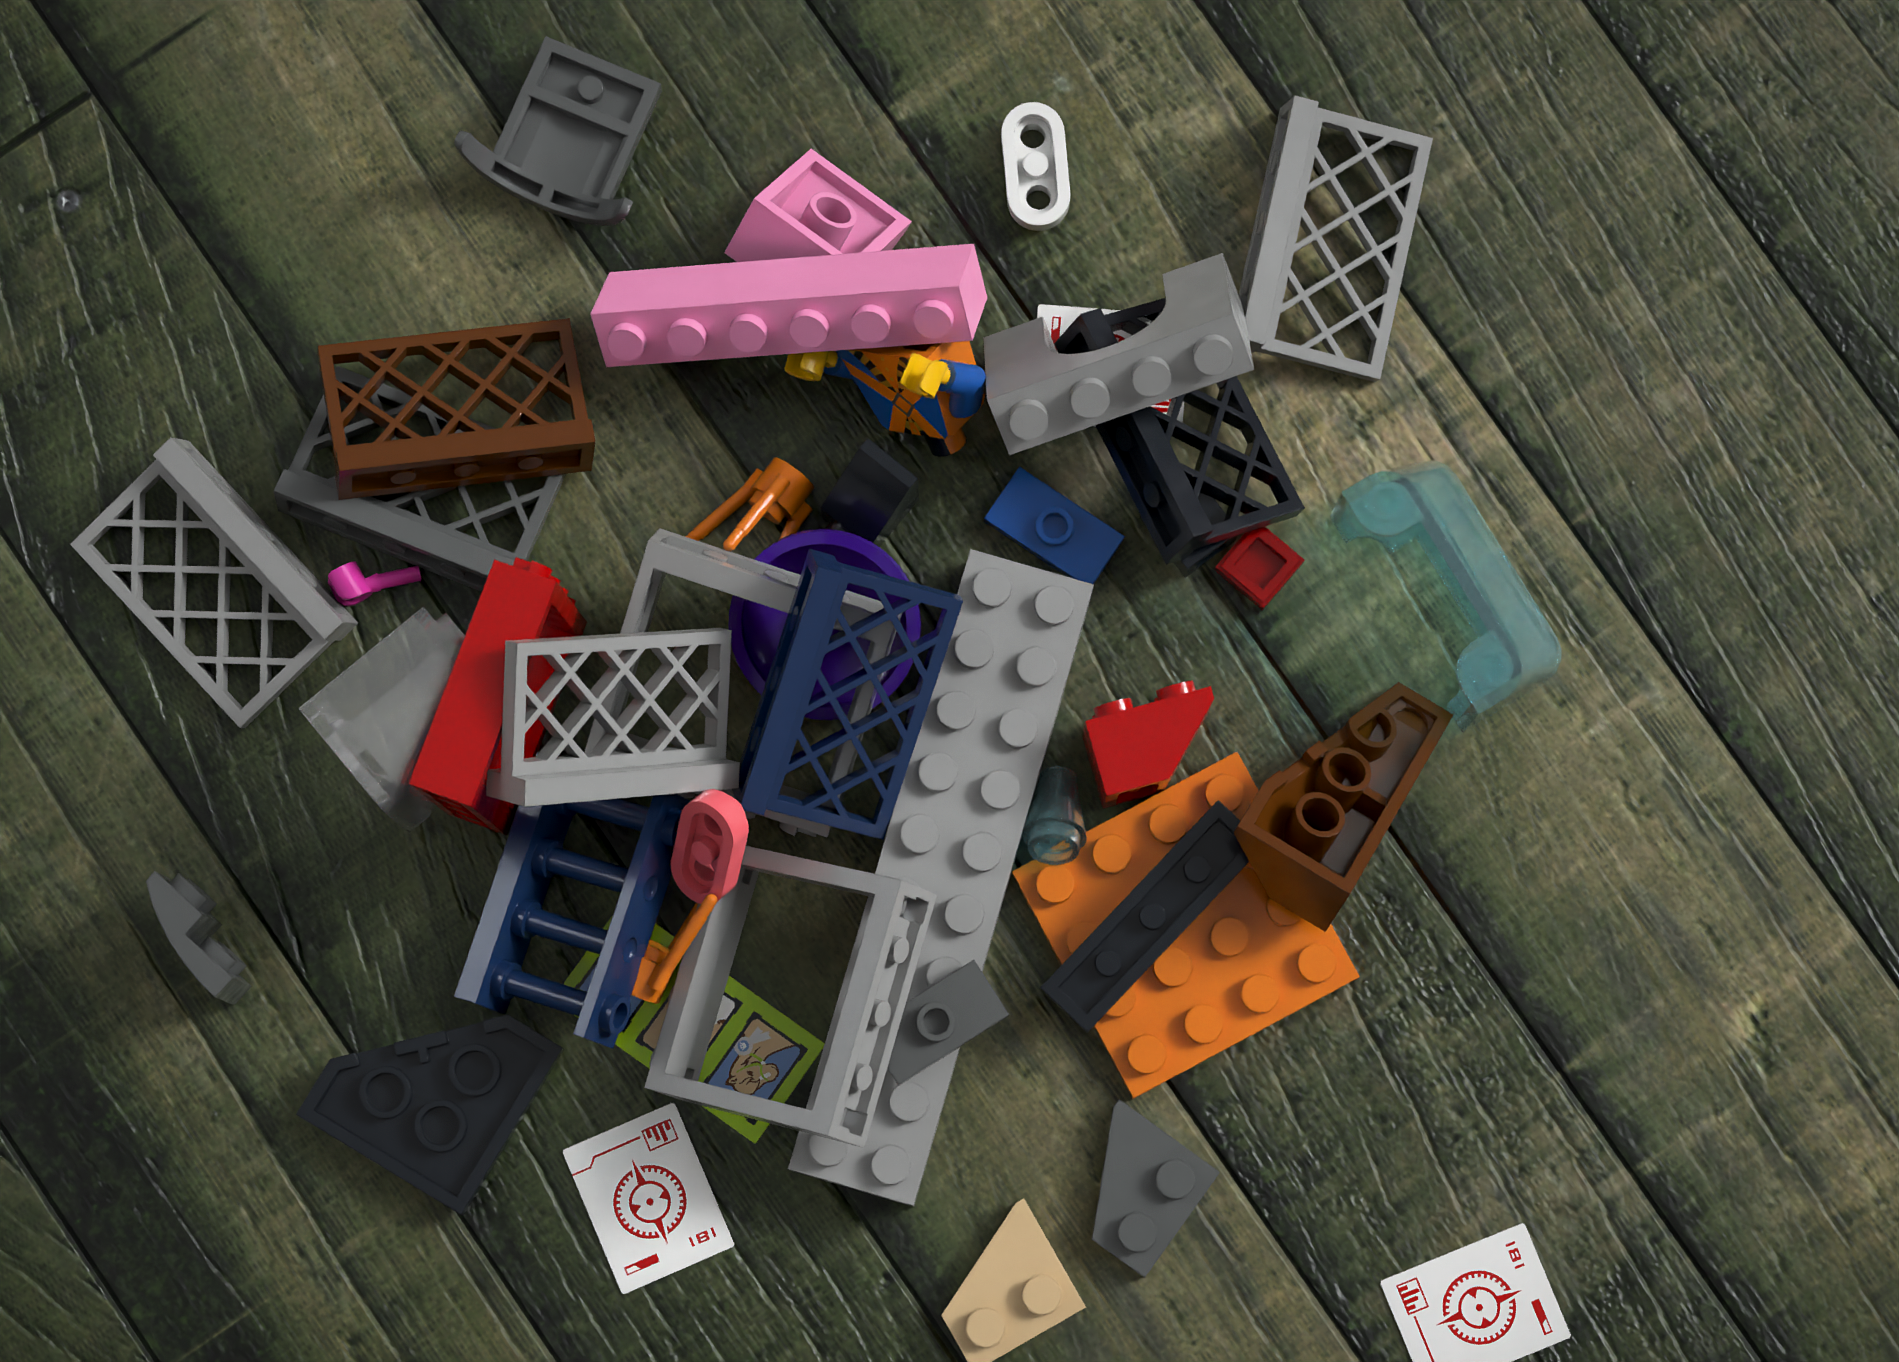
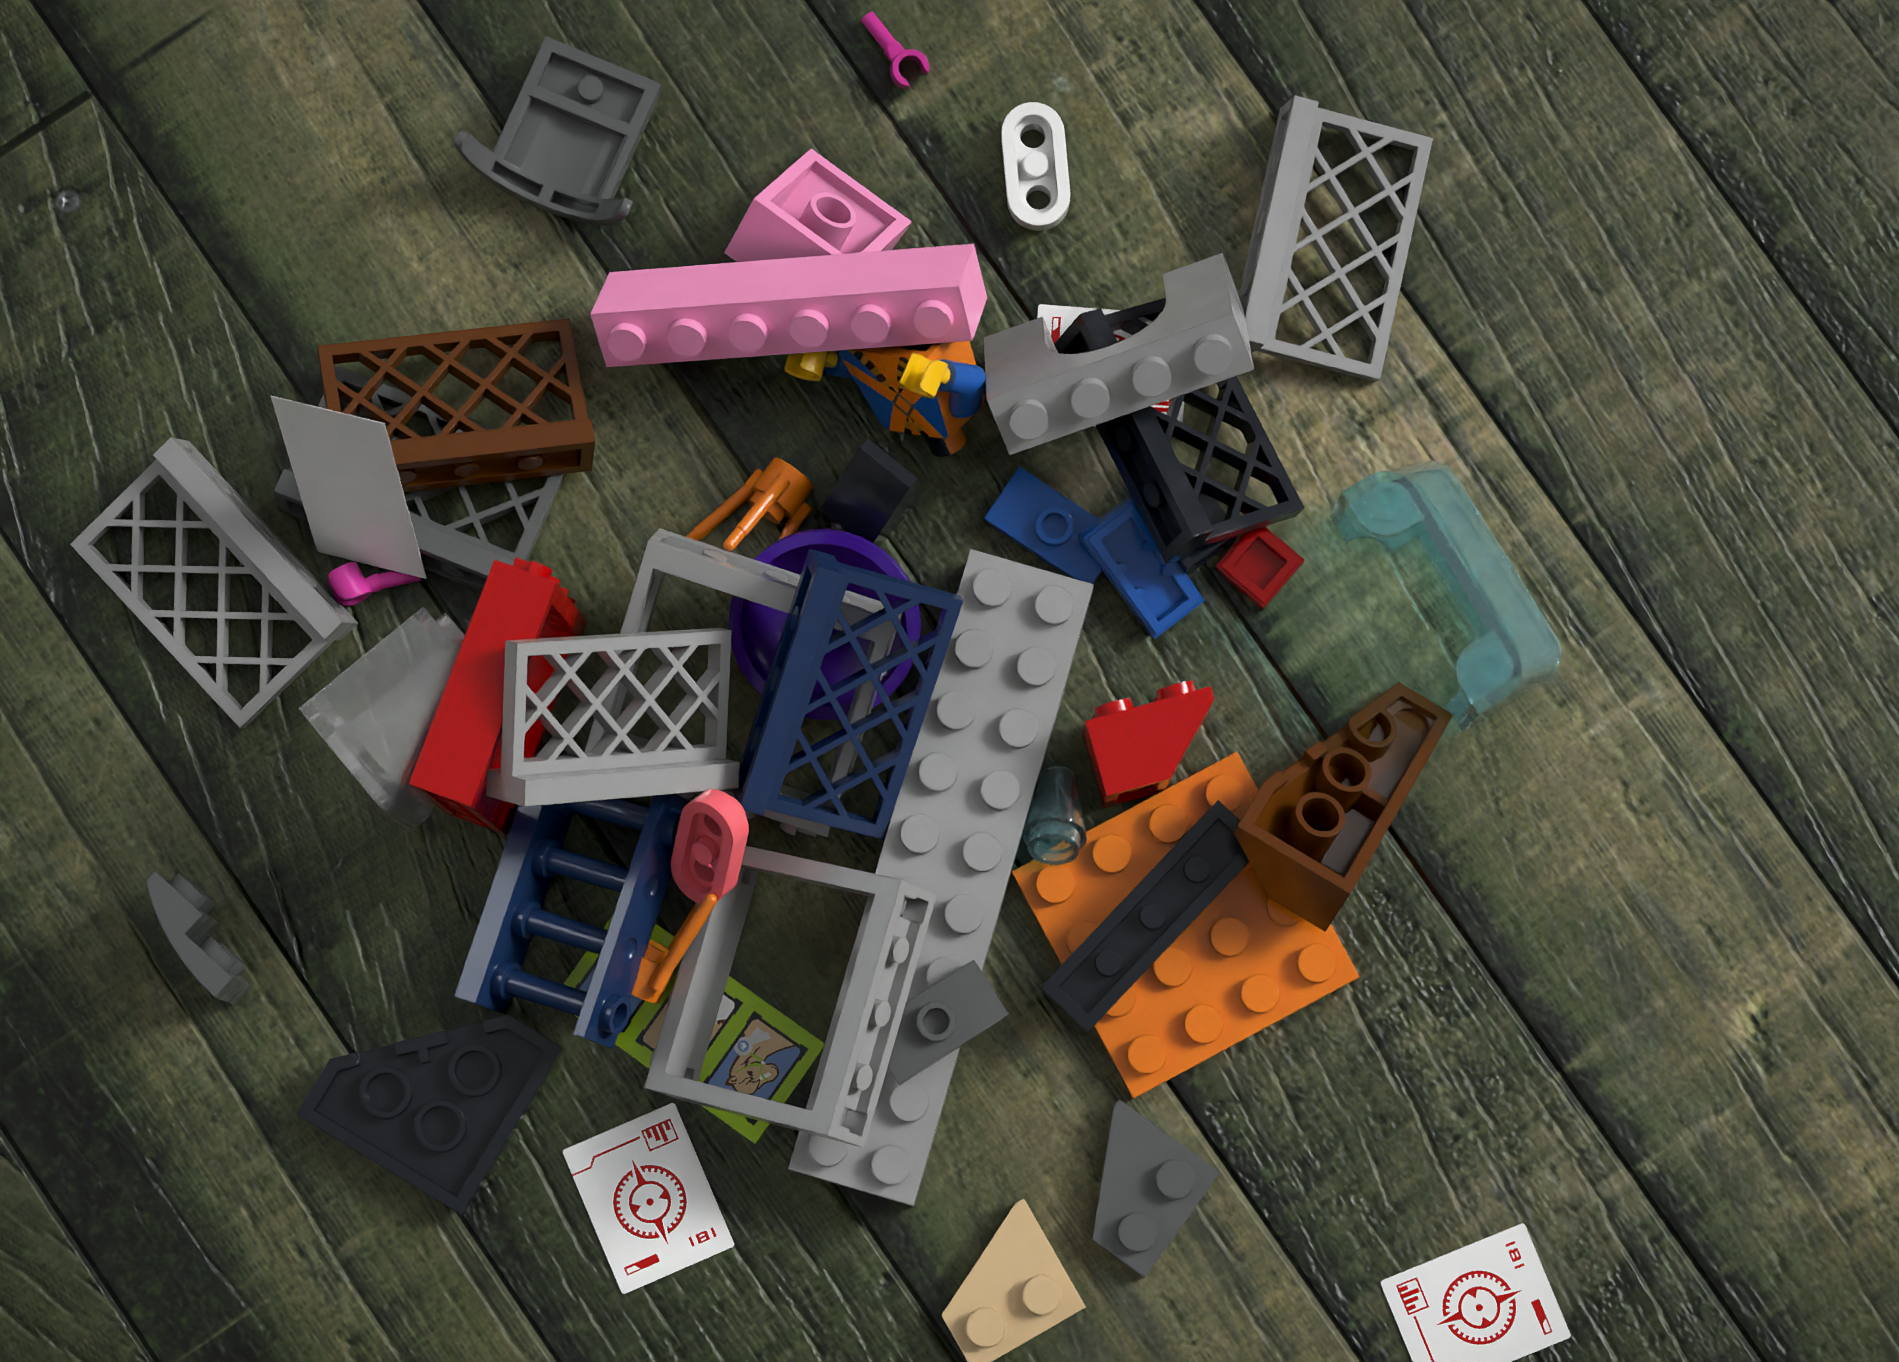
(349, 486): none -> white sticker
(894, 50): none -> dark pink hand
(1131, 561): none -> blue plate

